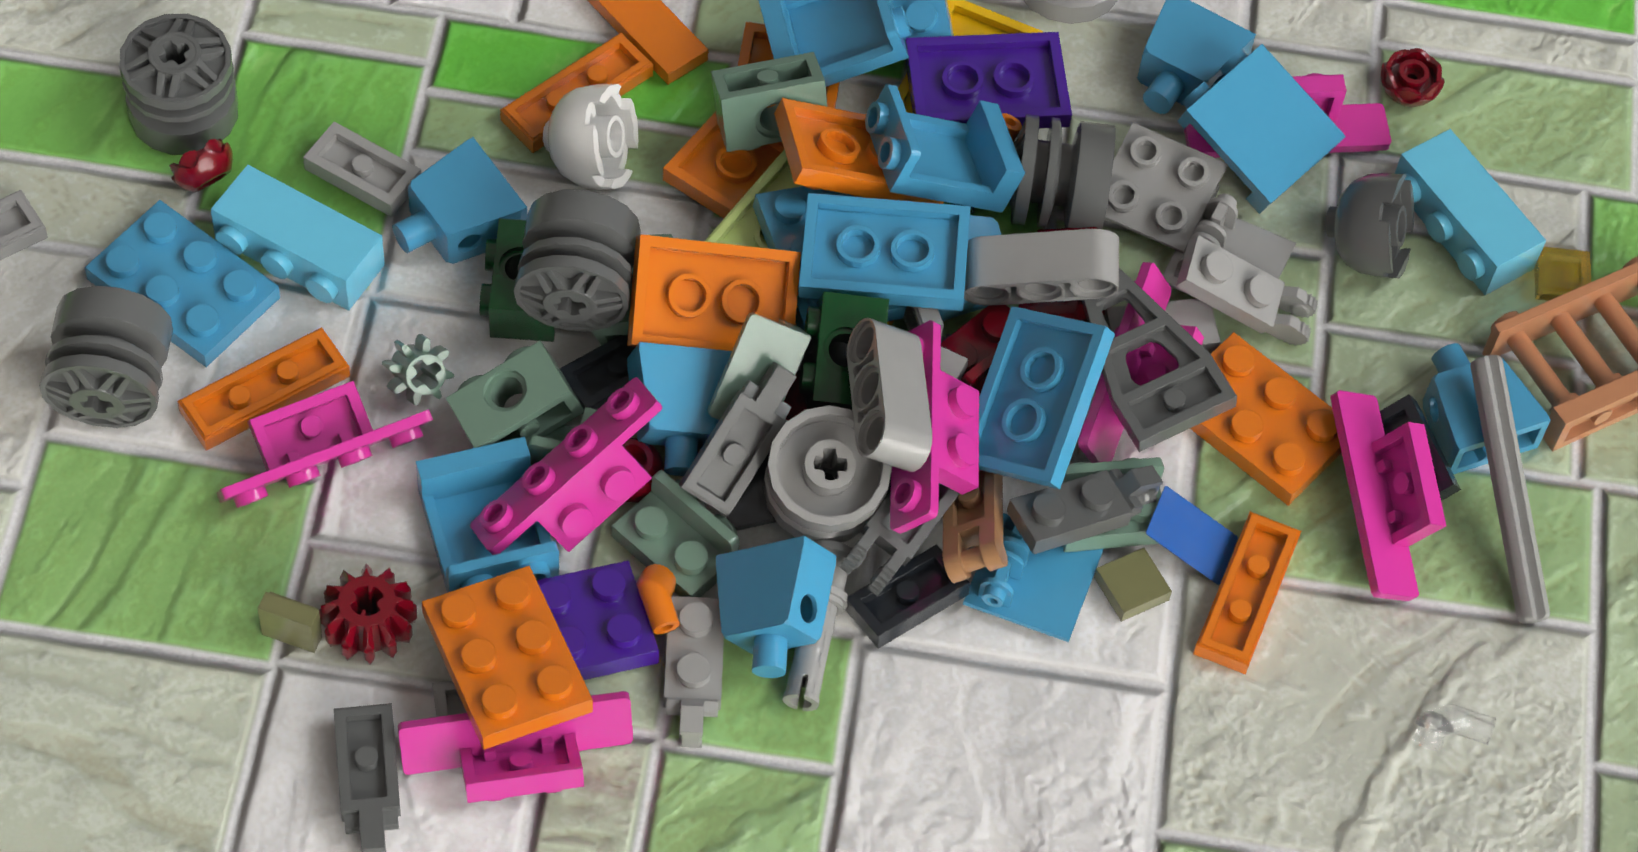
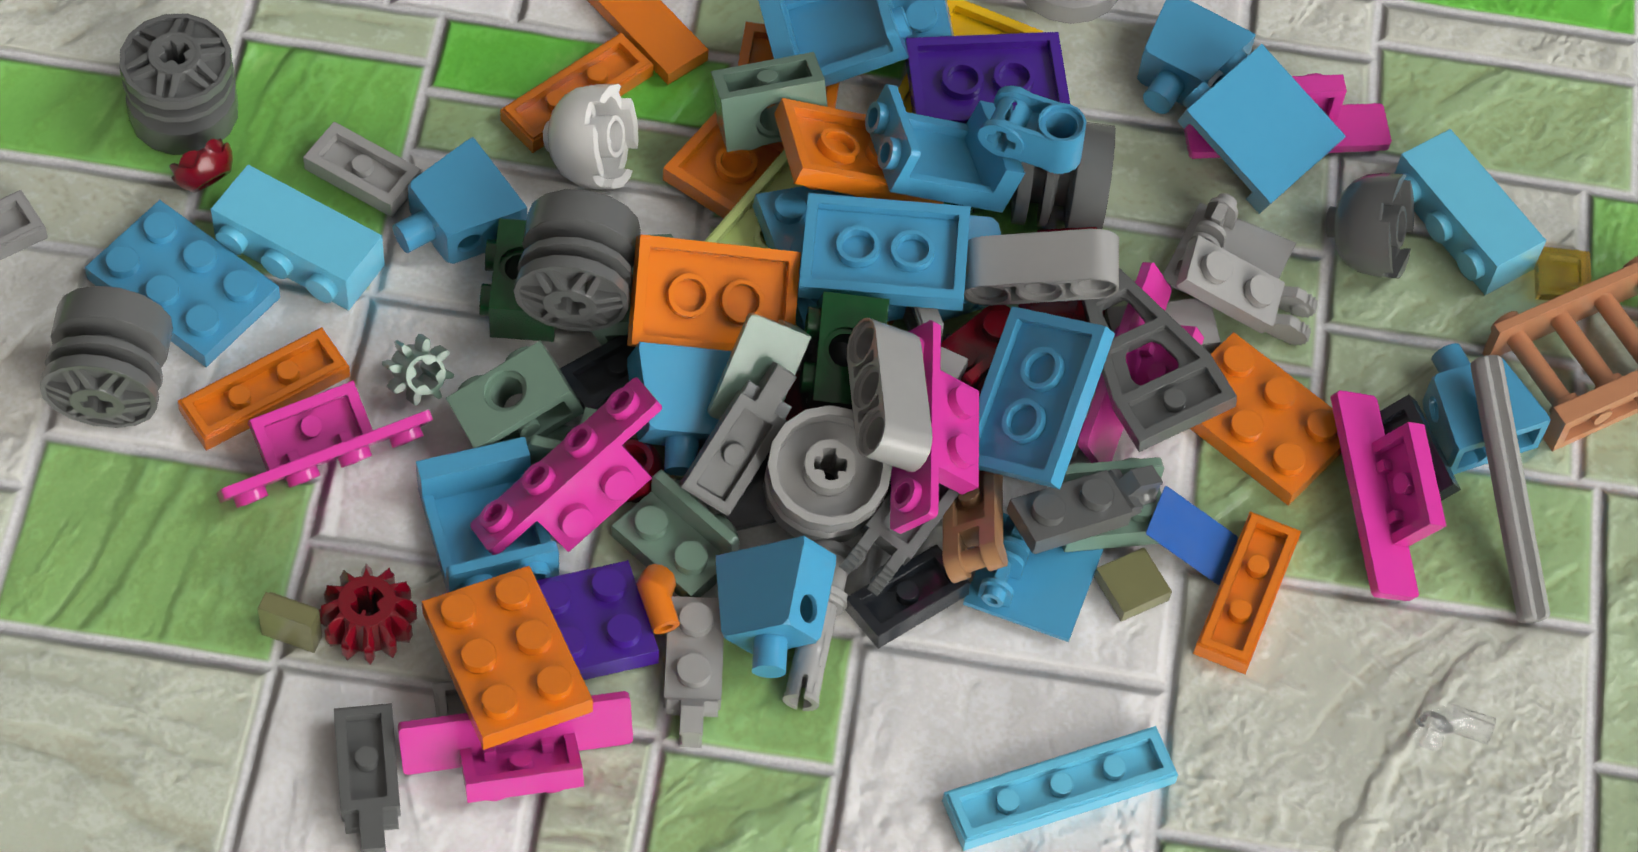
(1036, 130): none -> dark azure piece
(1059, 788): none -> medium azure tile
(1161, 187): light grey hinge -> none
(1413, 64): dark red plate -> none

